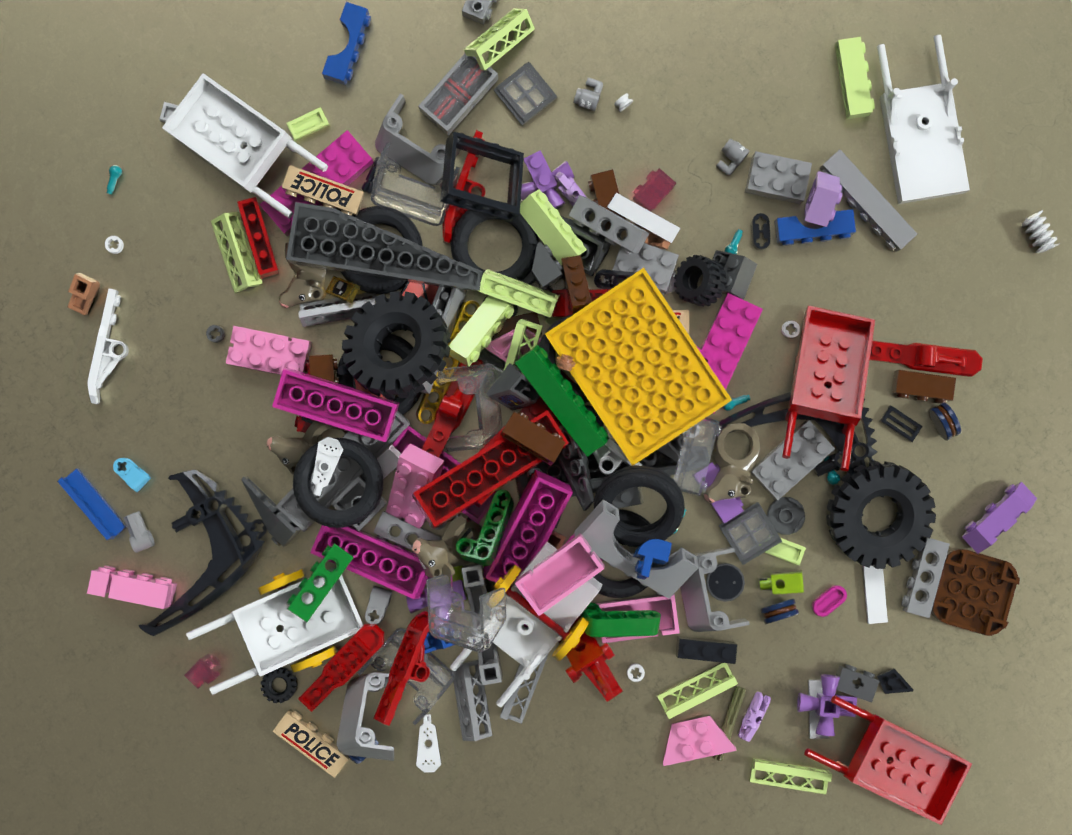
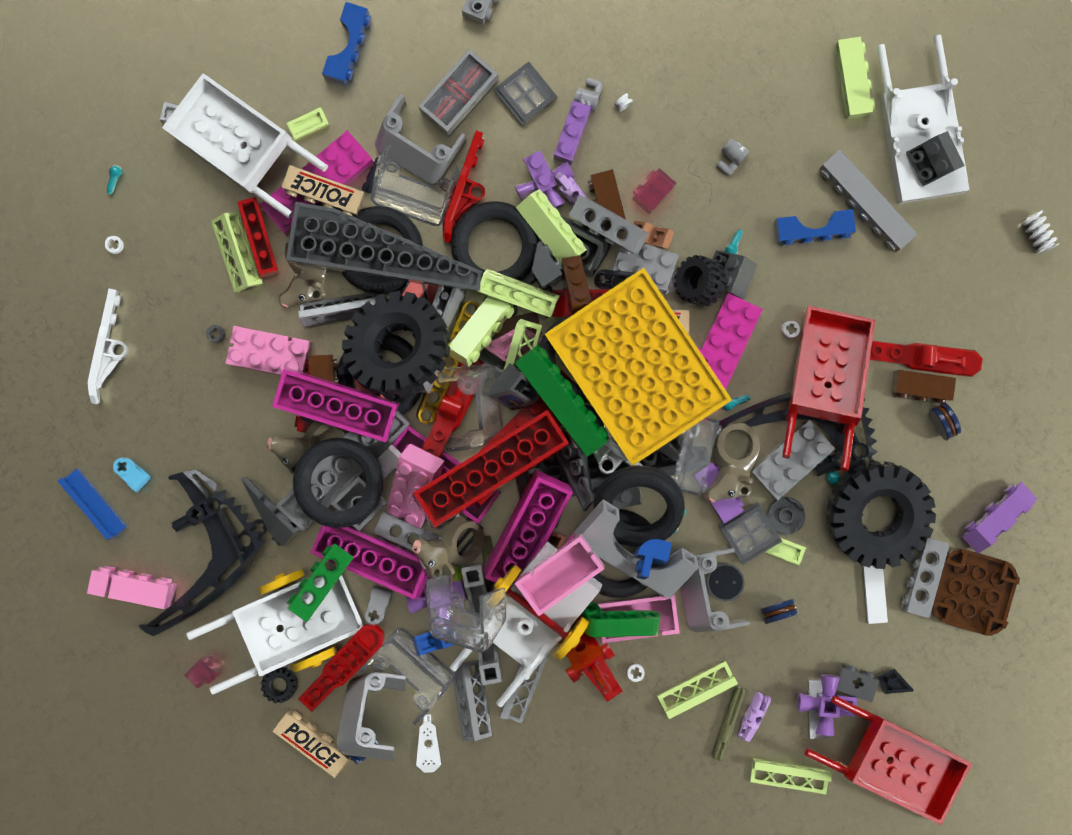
(83, 292): nougat brick -> none
(140, 537): light grey piece -> none
(325, 456): white piece -> none
(342, 289): tile -> none
(405, 666): red piece -> none
(475, 202): black window -> none
(489, 527): green beam -> none
(500, 32): yellowish green fence -> none
(533, 438): reddish brown brick -> none
(565, 362): nougat plate -> none
(572, 132): none -> medium lavender brick
(643, 217): white sticker -> none
(696, 740): bright pink wing -> none
(706, 650): black brick -> none
(756, 232): black beam -> none
(778, 177): light grey brick -> none
(792, 579): lime torso -> none
(822, 199): lavender brick -> none
(829, 600): dark pink tile -> none
(887, 415): black tile -> none
(935, 158): none -> dark grey slope

